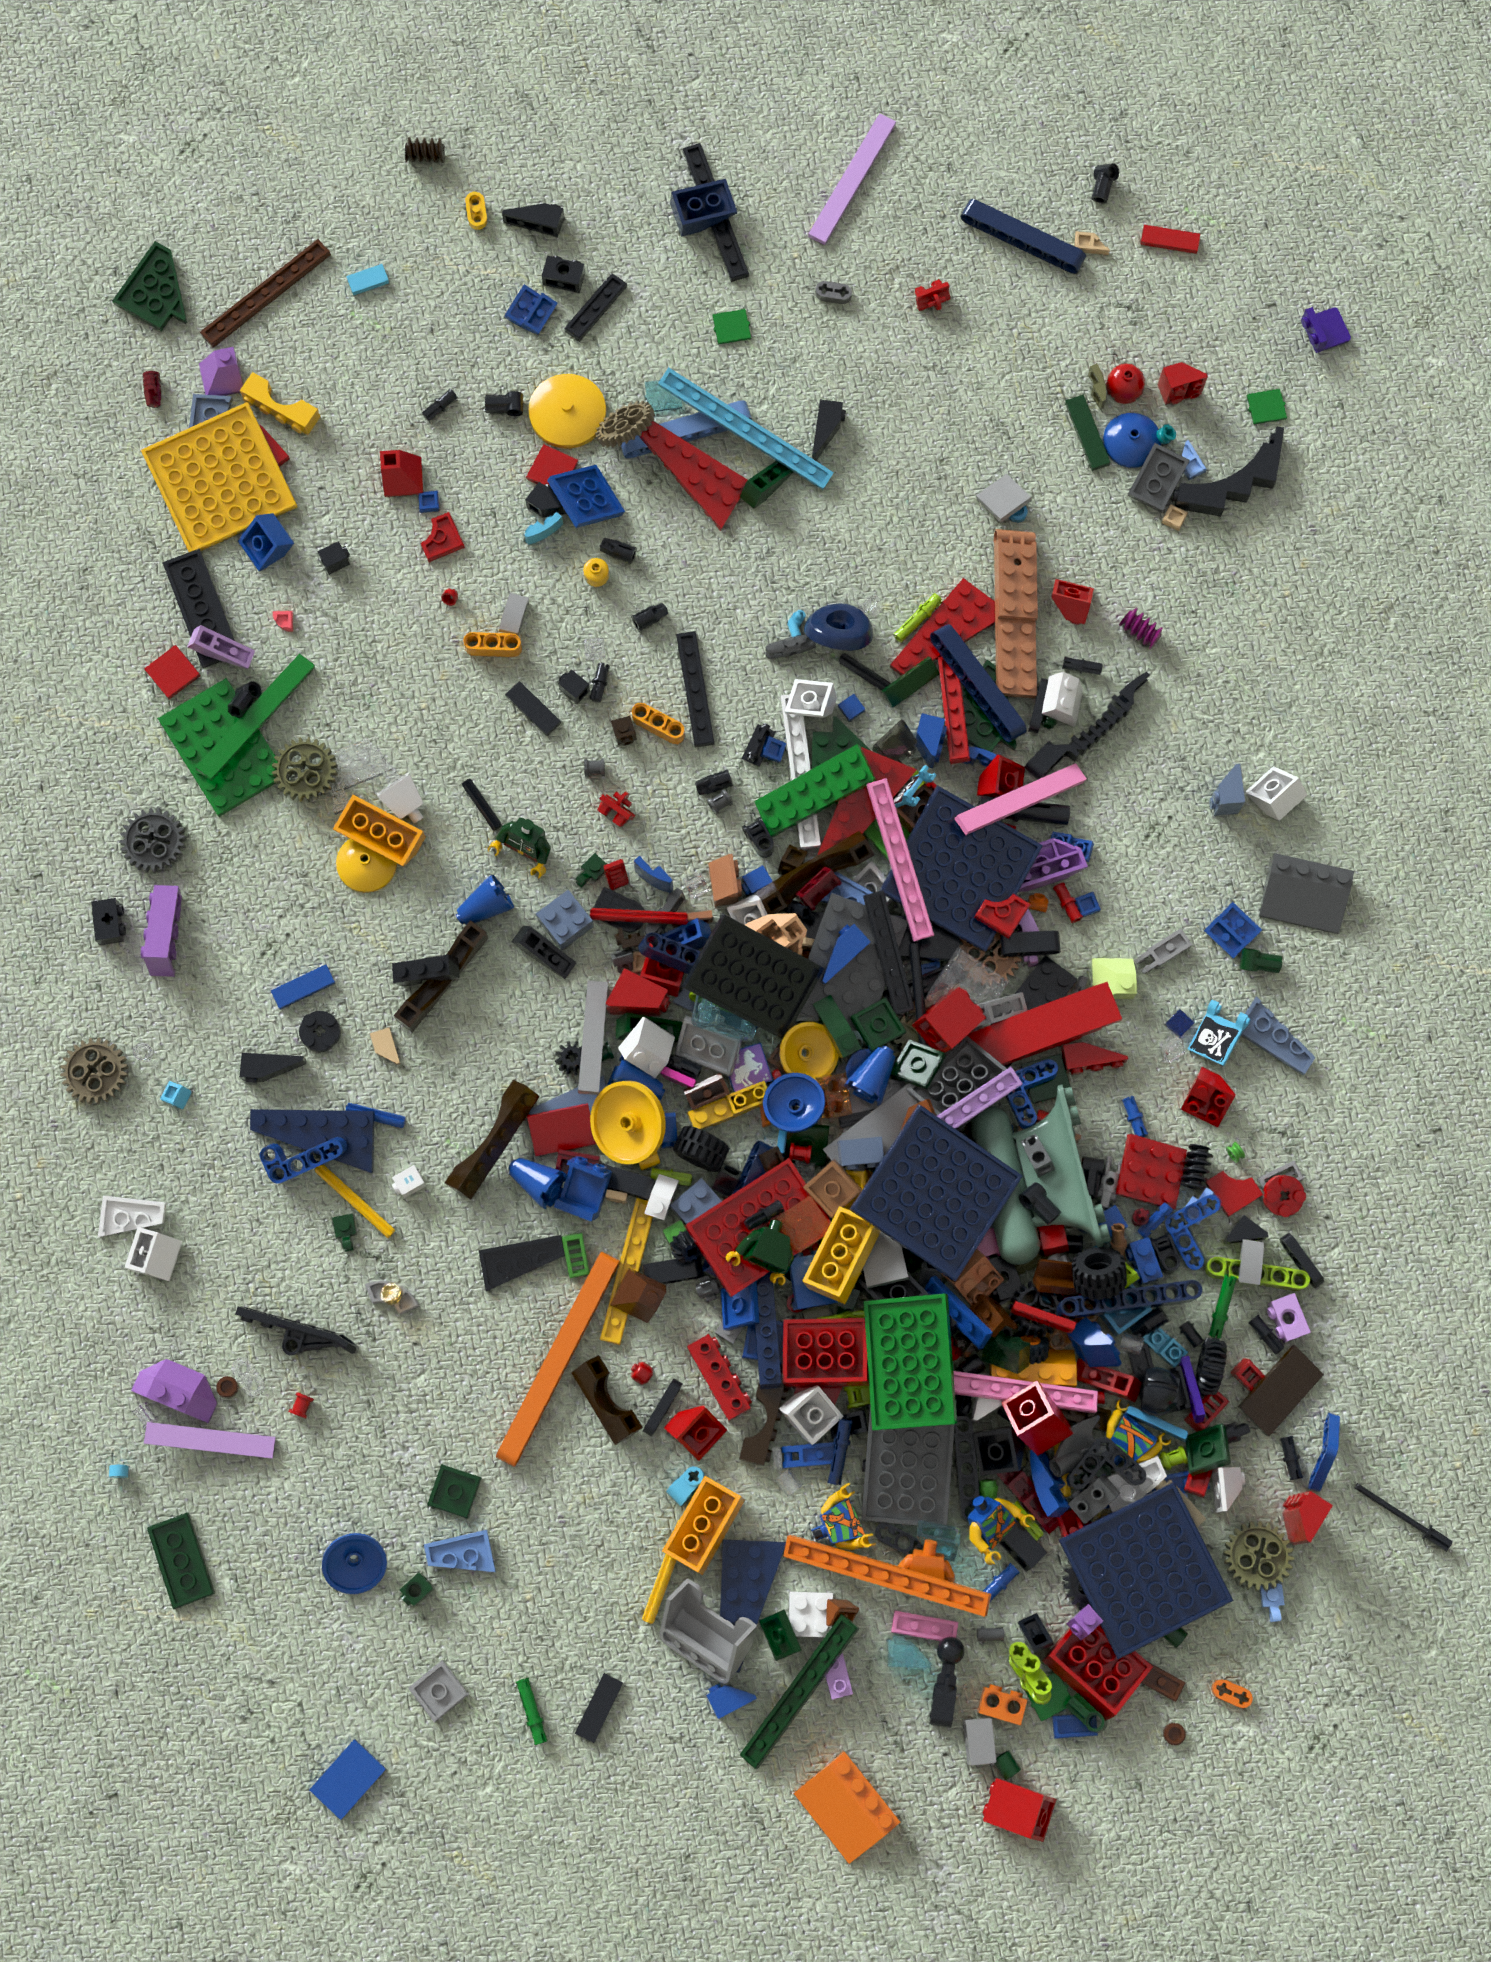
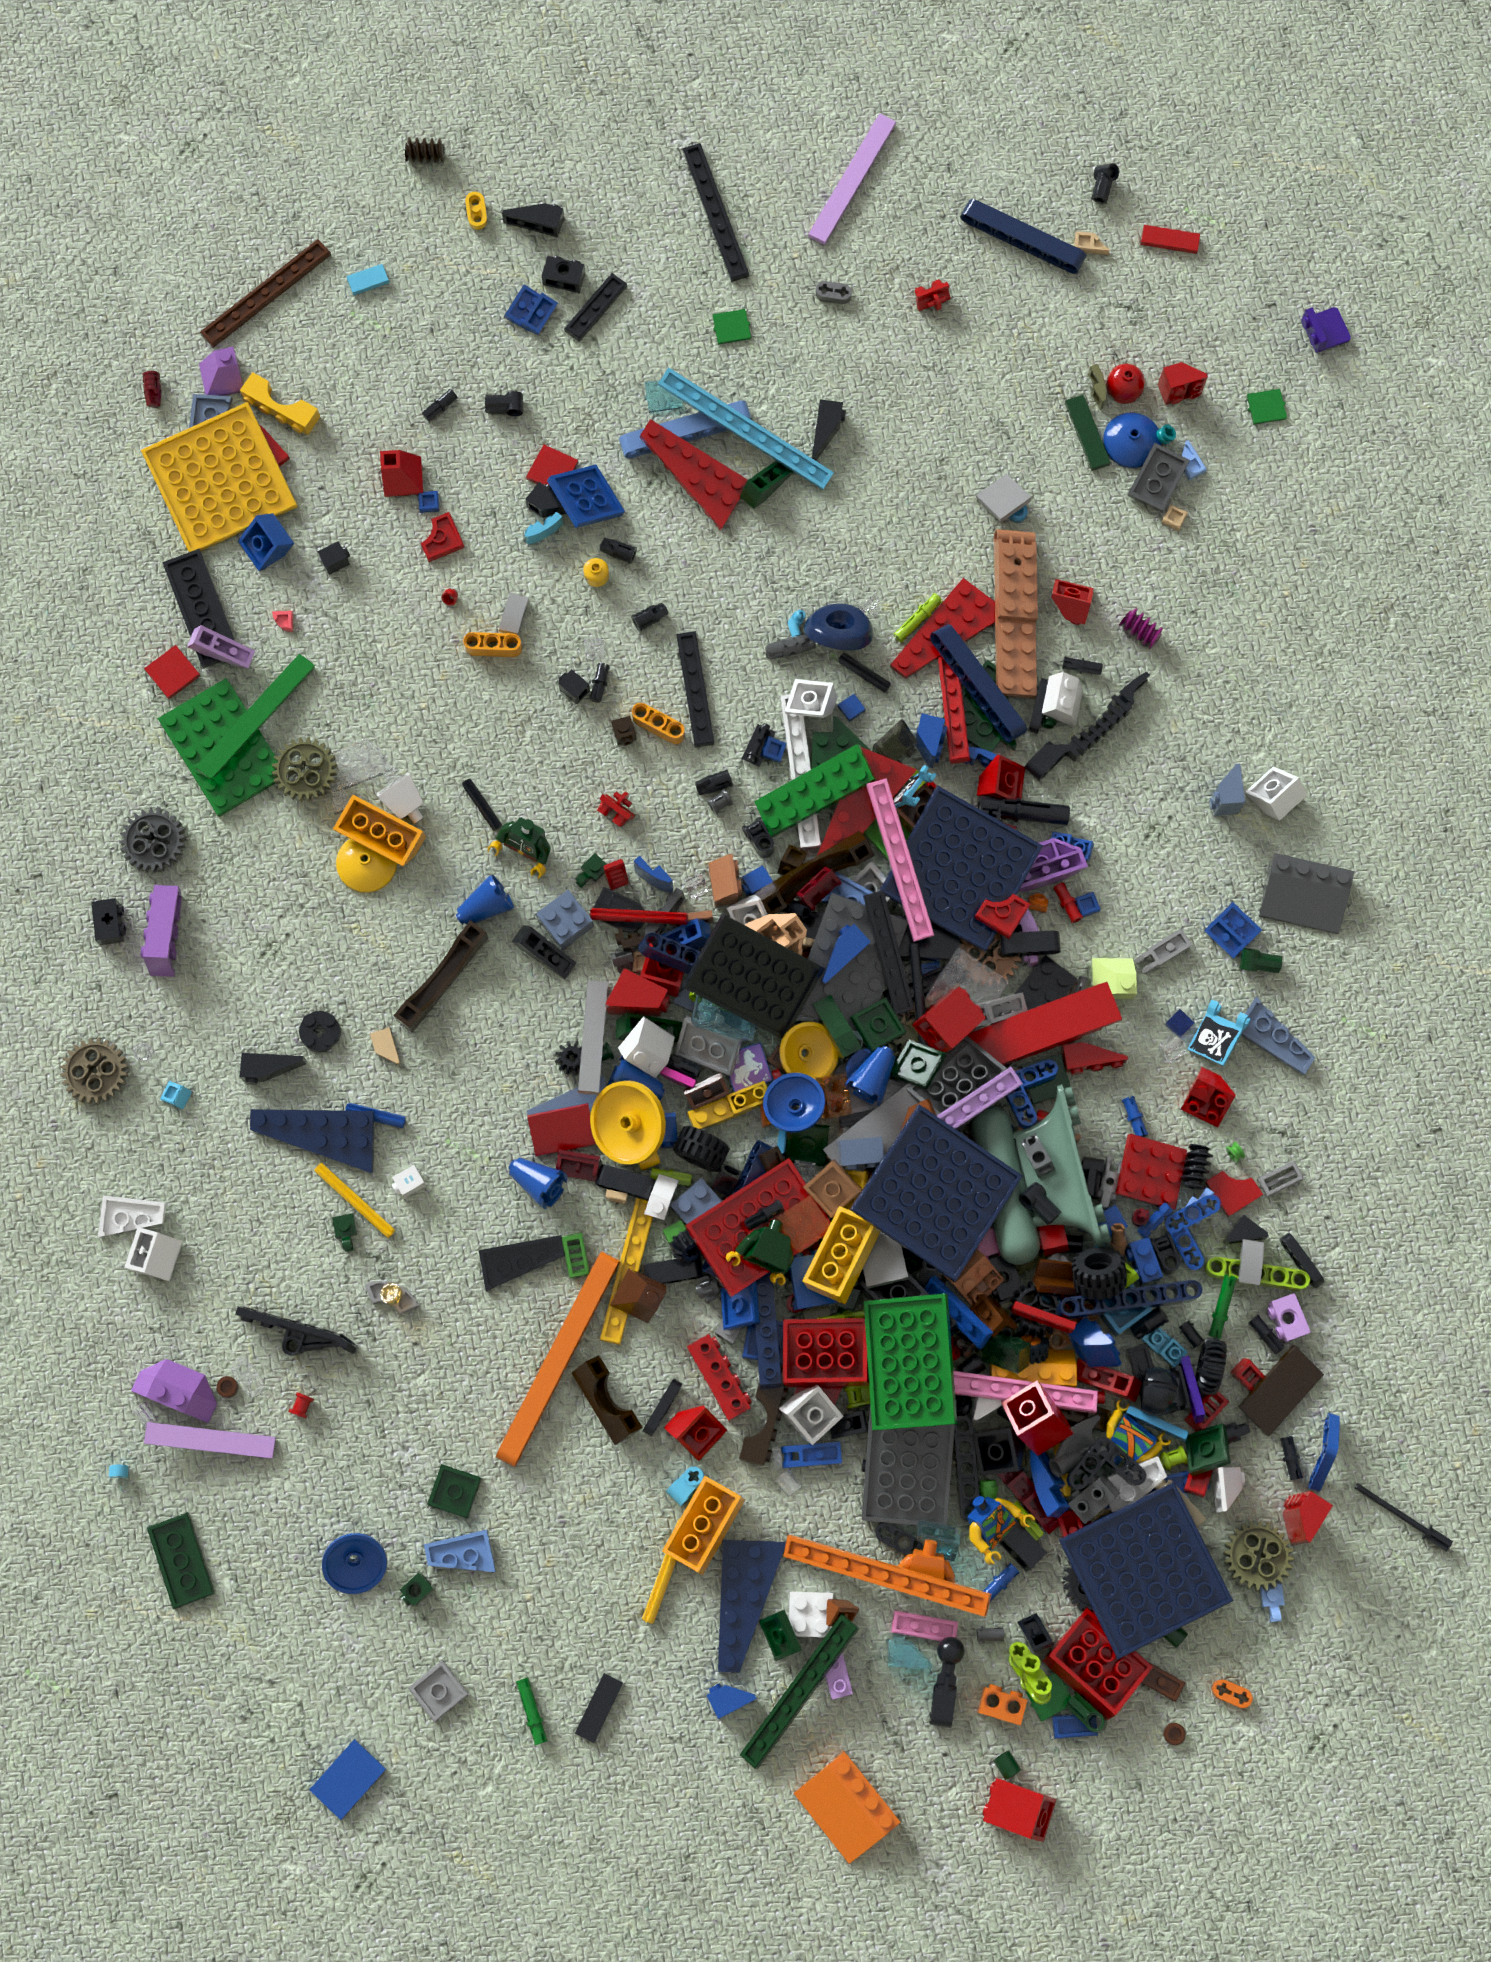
(153, 289): dark green wing -> none
(244, 698): black piece -> none
(303, 986): blue tile -> none
(306, 1157): blue beam -> none
(432, 968): black arch -> none
(514, 1108): dark brown arch -> none
(533, 708): black tile -> none
(567, 410): yellow dish -> none
(584, 1189): blue panel -> none
(594, 767): dark grey bush -> none
(625, 424): dark tan gear -> none
(641, 1373): red piece -> none
(702, 206): dark blue slope -> none
(703, 1635): light grey windscreen -> none
(800, 1153): red bush -> none
(840, 1449): dark blue pin -> none
(841, 1523): torso -> none
(910, 682): dark green tile -> none
(979, 1741): light grey panel -> none
(1020, 799): bright pink tile -> none
(1084, 1622): medium lavender brick -> none
(1131, 1344): clear beam -> none
(1211, 497): black arch -> none
(1272, 1195): red plate -> none

